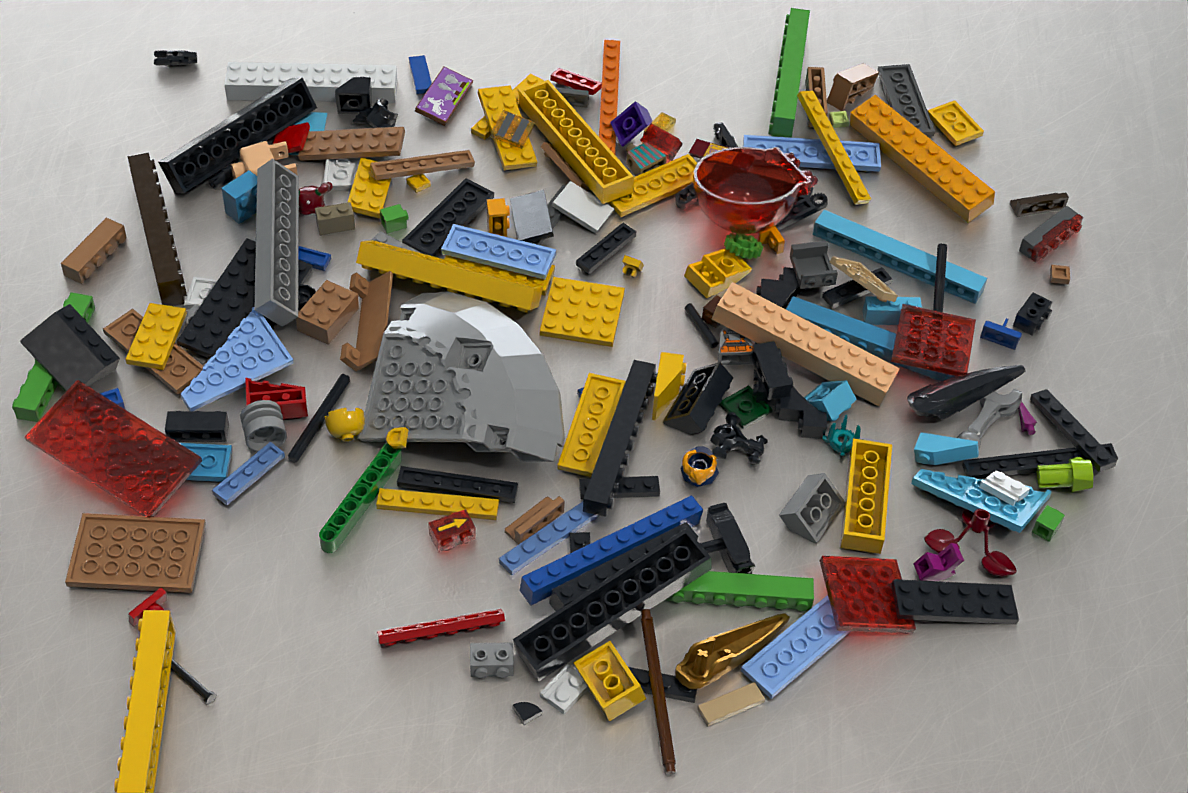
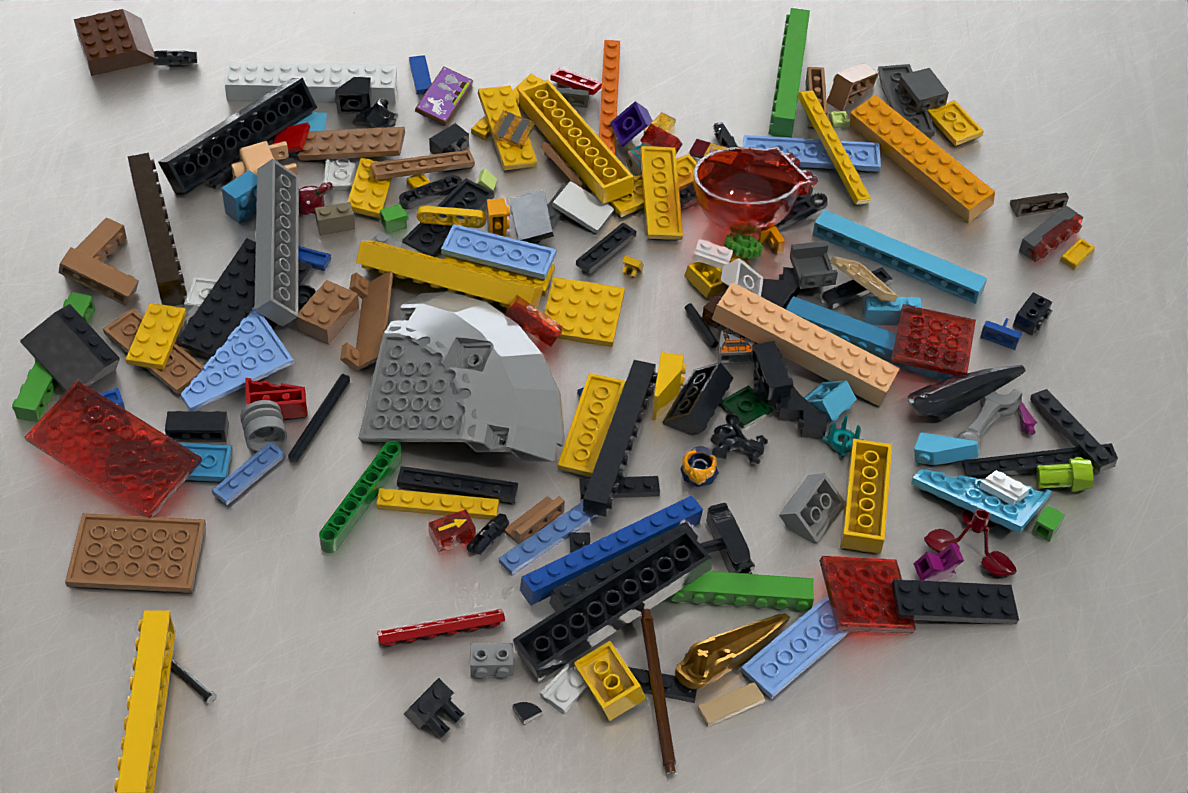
(98, 276): none -> medium nougat brick
(113, 41): none -> reddish brown slope
(153, 602): red tile -> none
(345, 424): yellow cylinder -> none
(397, 437): yellow tile -> none
(412, 199): none -> black beam
(424, 708): none -> black brick
(449, 140): none -> black brick
(451, 218): none -> yellow beam
(487, 180): none -> yellowish green tile
(488, 534): none -> black hinge
(533, 320): none -> clear red brick
(661, 193): none -> yellow plate
(712, 254): none -> white plate
(742, 275): none -> white slope
(924, 89): none -> dark grey panel
(940, 277): black axle -> none
(1060, 274): medium nougat plate -> none
(1077, 253): none -> yellow tile

